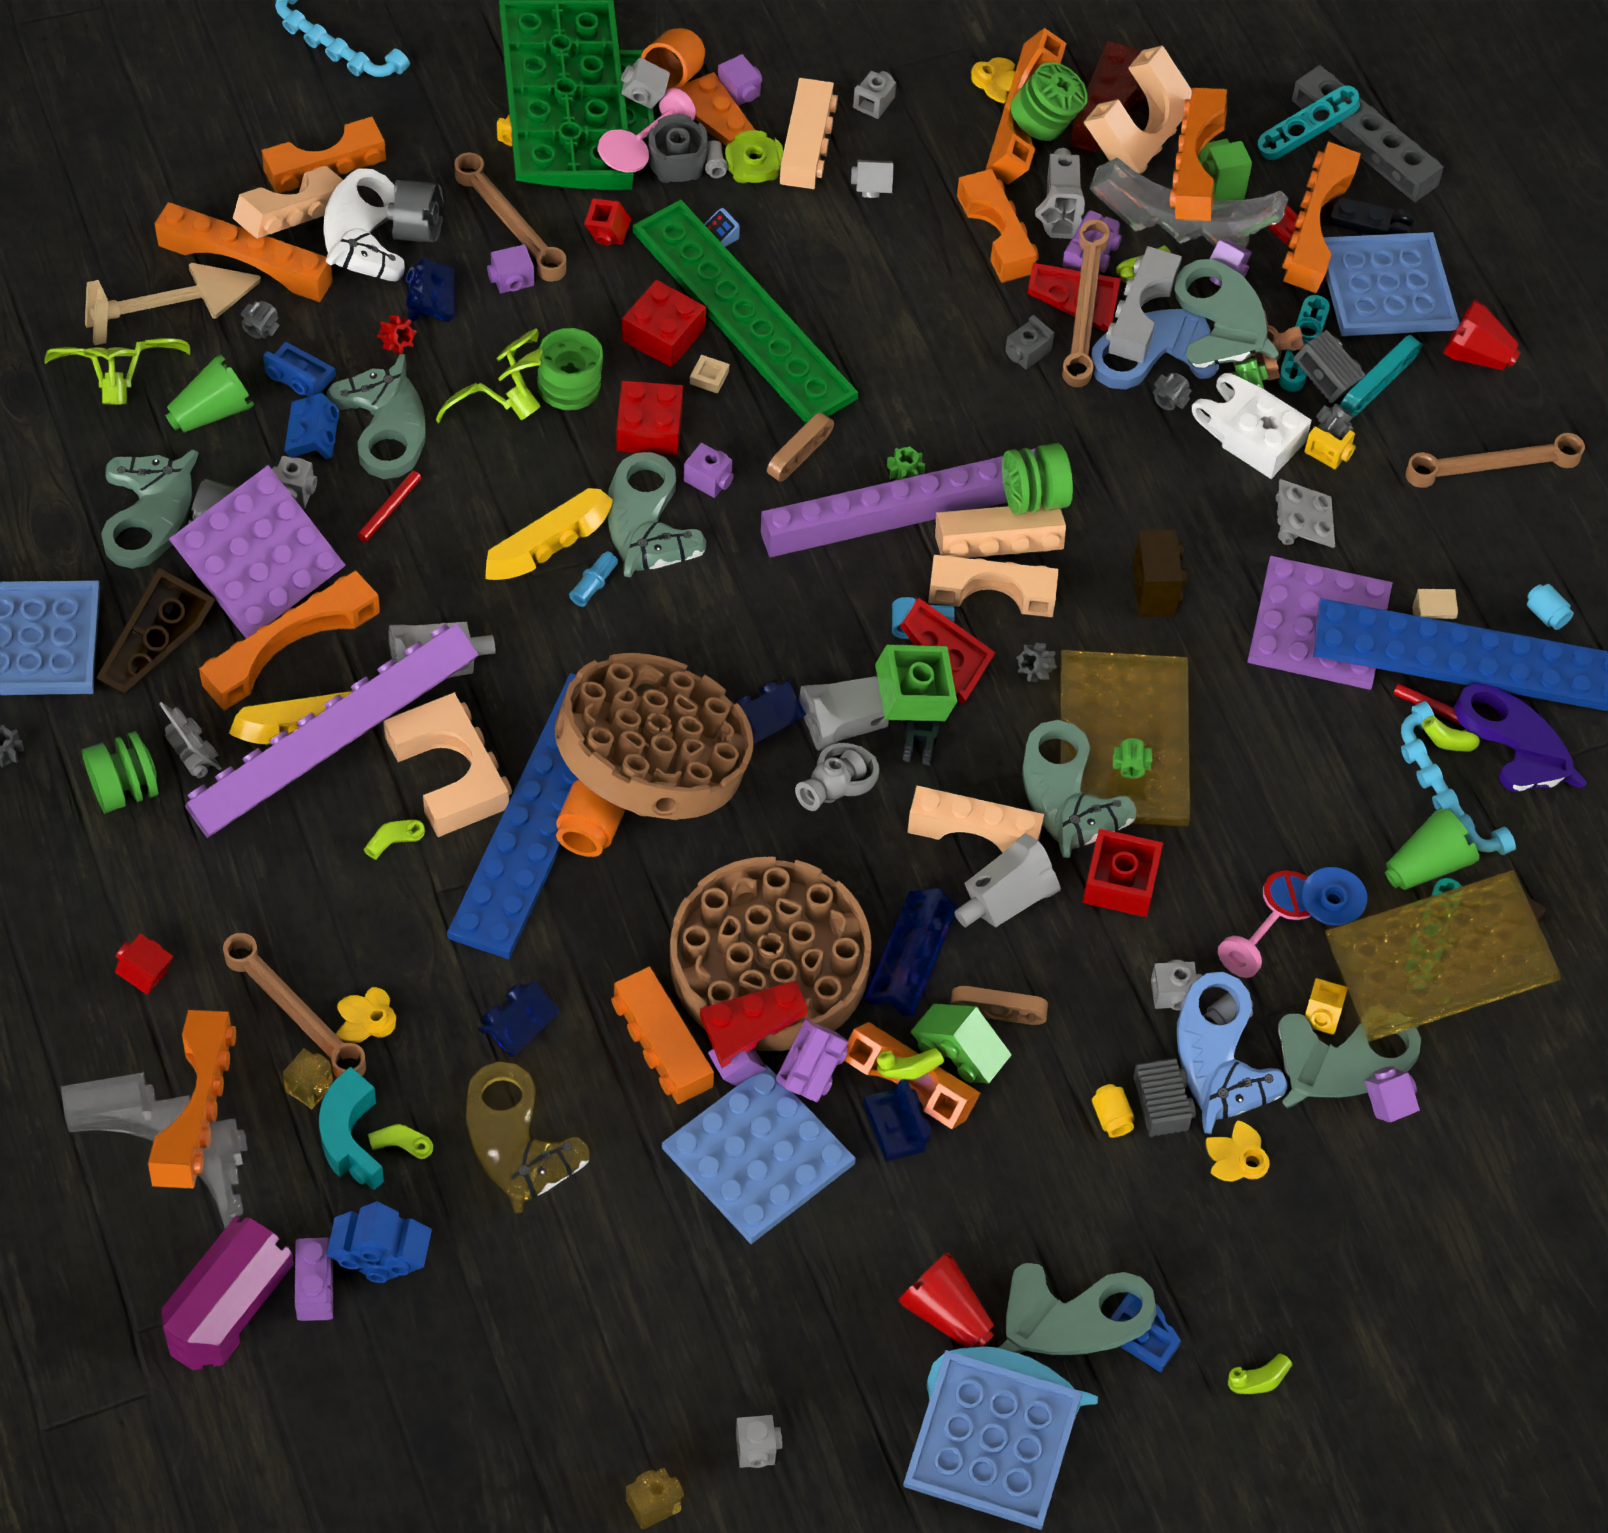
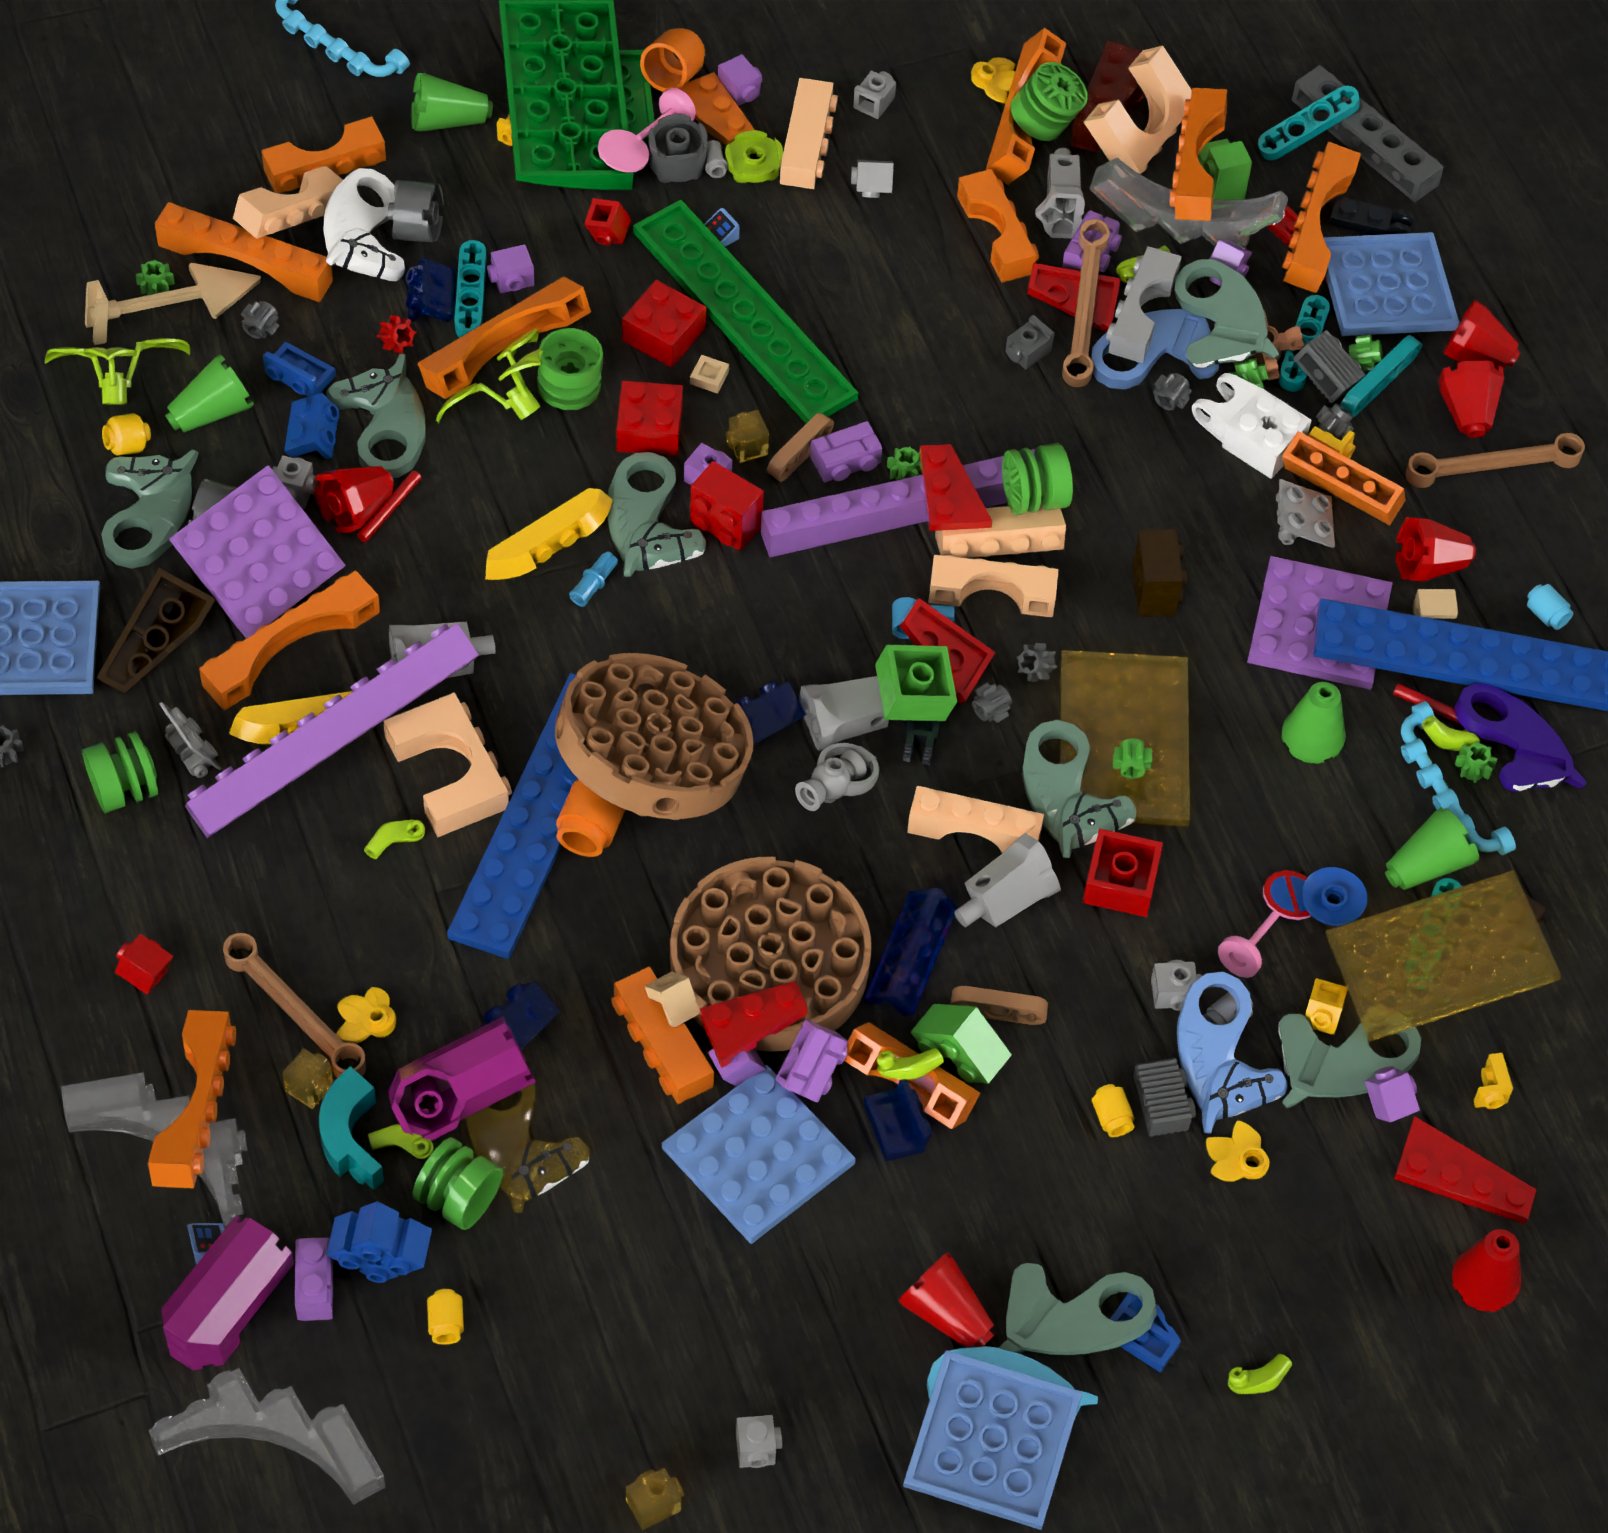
(125, 434): none -> yellow head
(154, 278): none -> bright green gear
(203, 1237): none -> slope
(279, 1418): none -> clear arch
(352, 495): none -> red cone
(445, 1316): none -> yellow brick
(446, 105): none -> bright green cone
(457, 1183): none -> bright green wheel
(458, 1080): none -> magenta brick
(459, 361): none -> orange arch
(470, 290): none -> teal beam
(510, 216): medium nougat piece -> none
(644, 82): light grey brick -> none
(676, 997): none -> tan panel
(726, 506): none -> red brick
(748, 436): none -> clear yellow brick
(846, 452): none -> medium lavender brick
(949, 493): none -> red wing
(992, 702): none -> dark grey gear
(1316, 725): none -> bright green cone
(1344, 478): none -> orange brick
(1366, 352): none -> bright green gear
(1431, 550): none -> red cone
(1454, 1171): none -> red wing
(1472, 395): none -> red cone
(1475, 761): none -> bright green gear
(1489, 1272): none -> red cone
(1496, 1083): none -> yellow bracket

